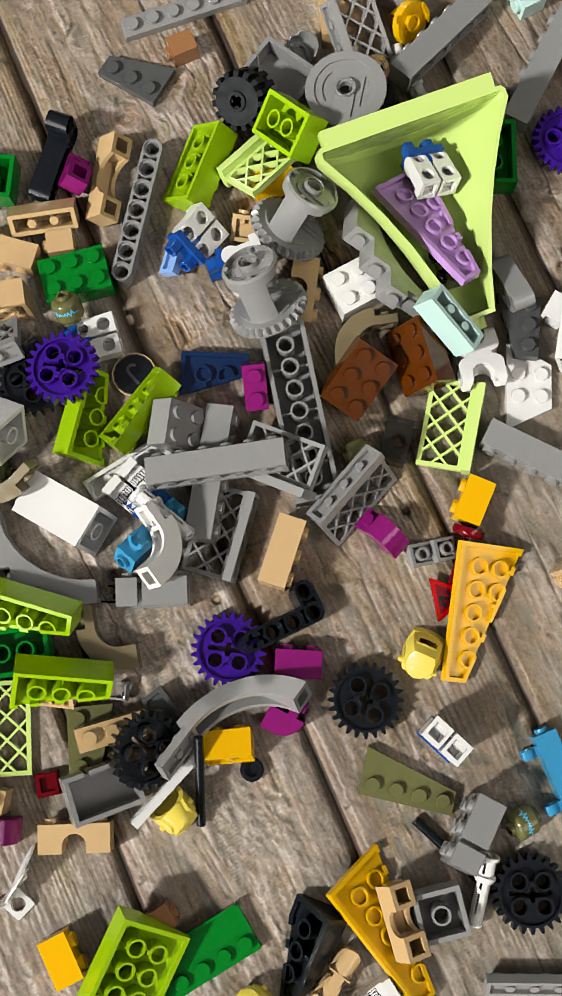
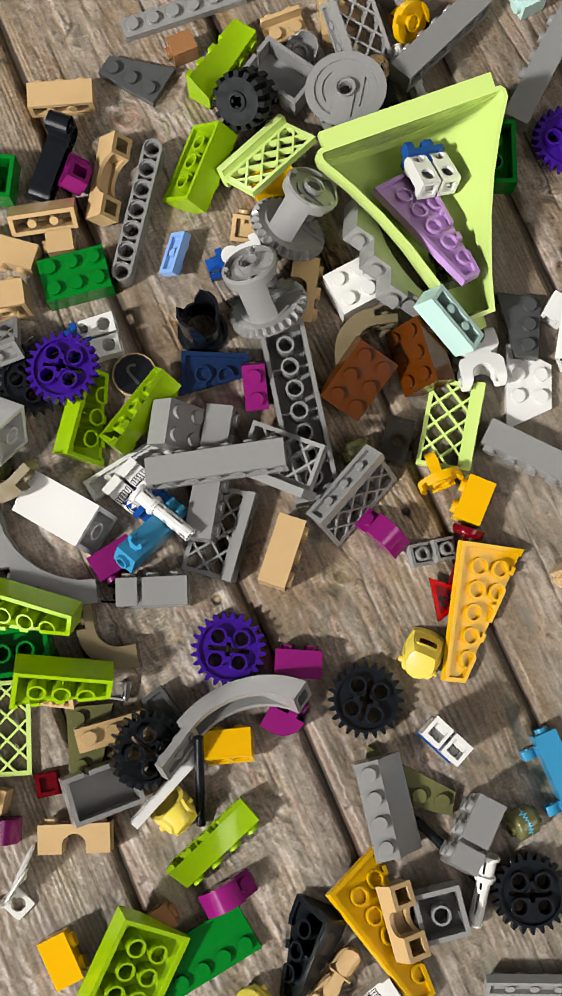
(61, 95): none -> tan brick
(67, 308): olive head -> none
(104, 563): none -> magenta brick
(165, 545): white arch -> none
(190, 337): none -> black piece
(195, 237): white hips -> none
(213, 842): none -> lime wedge
(228, 894): none -> magenta brick
(229, 54): none -> lime wedge
(252, 770): black tile -> none
(280, 623): black beam -> none
(282, 24): none -> tan bracket
(289, 126): lime brick -> none
(387, 806): none -> light grey slope
(439, 478): none -> yellow tile
(511, 284): light grey beam -> none

